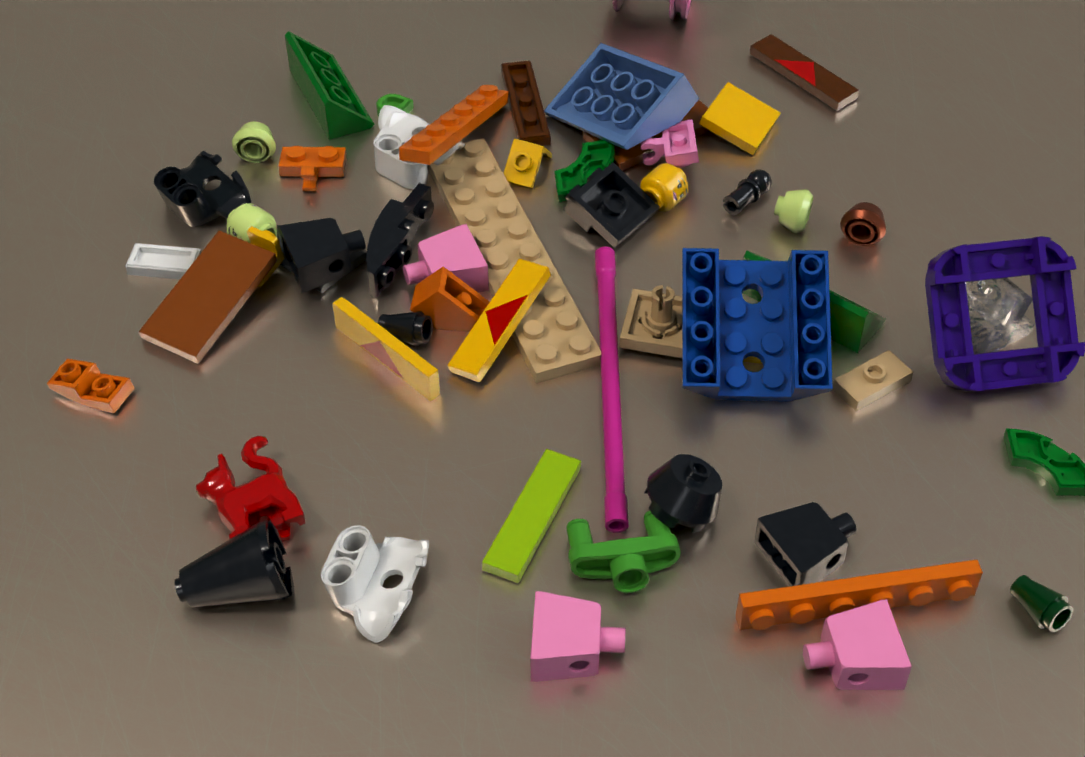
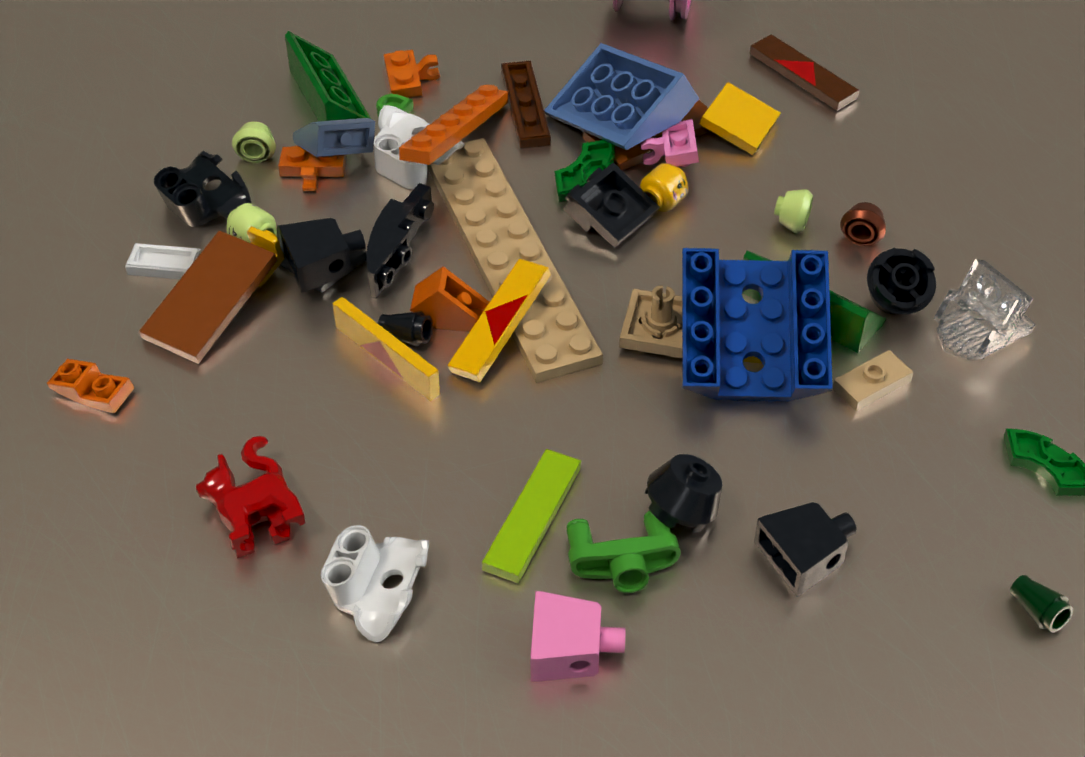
(238, 571): black cone -> none
(337, 137): none -> sand blue tile
(405, 74): none -> orange plate
(456, 252): bright pink torso -> none
(524, 162): yellow bracket -> none
(615, 499): dark pink piece -> none
(748, 191): black pin -> none
(822, 599): orange plate -> none
(861, 649): bright pink torso -> none
(901, 281): none -> black cone
(1052, 304): dark purple plate -> none

